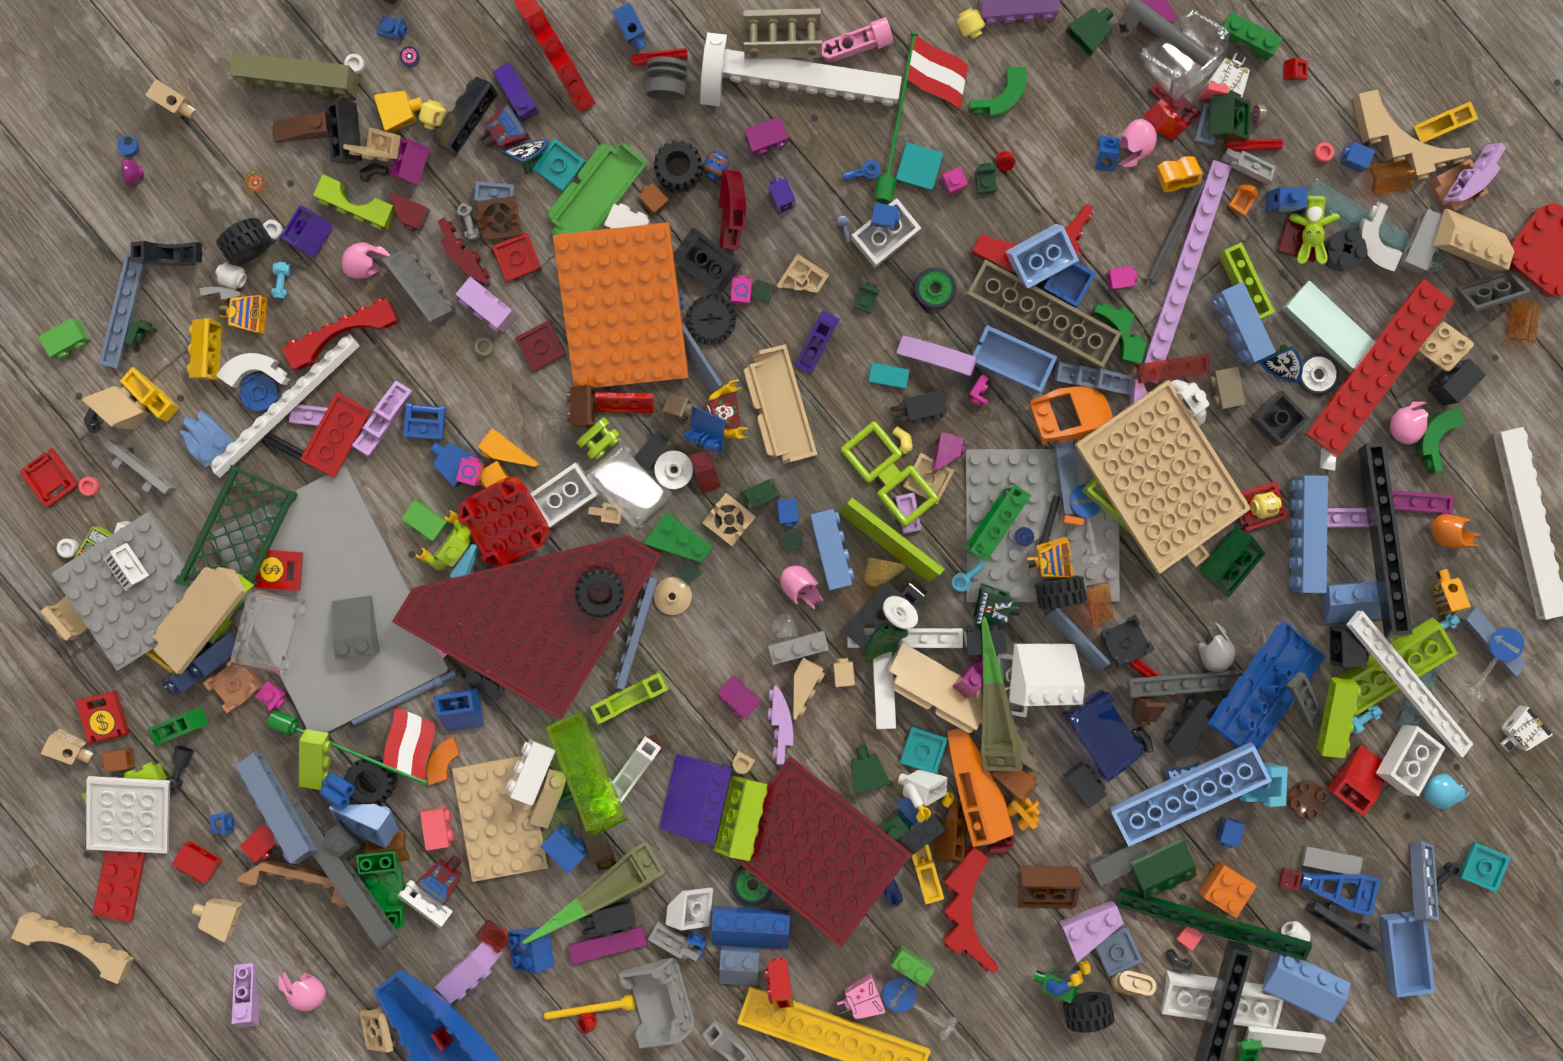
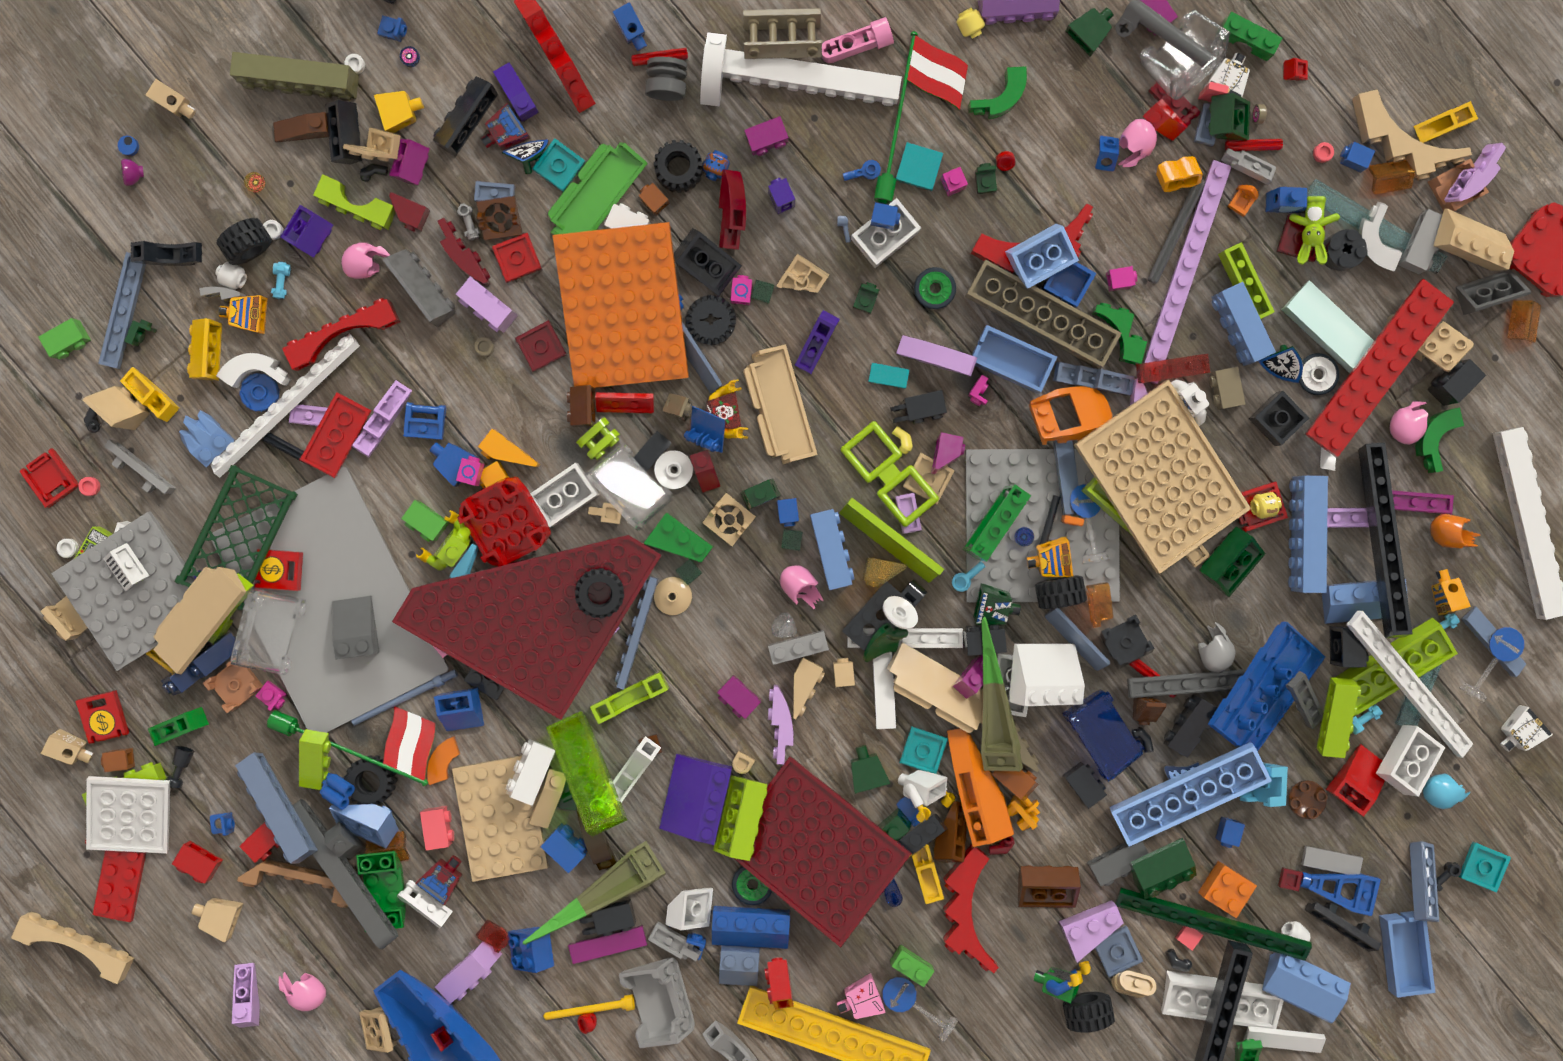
(432, 114): light yellow head -> none

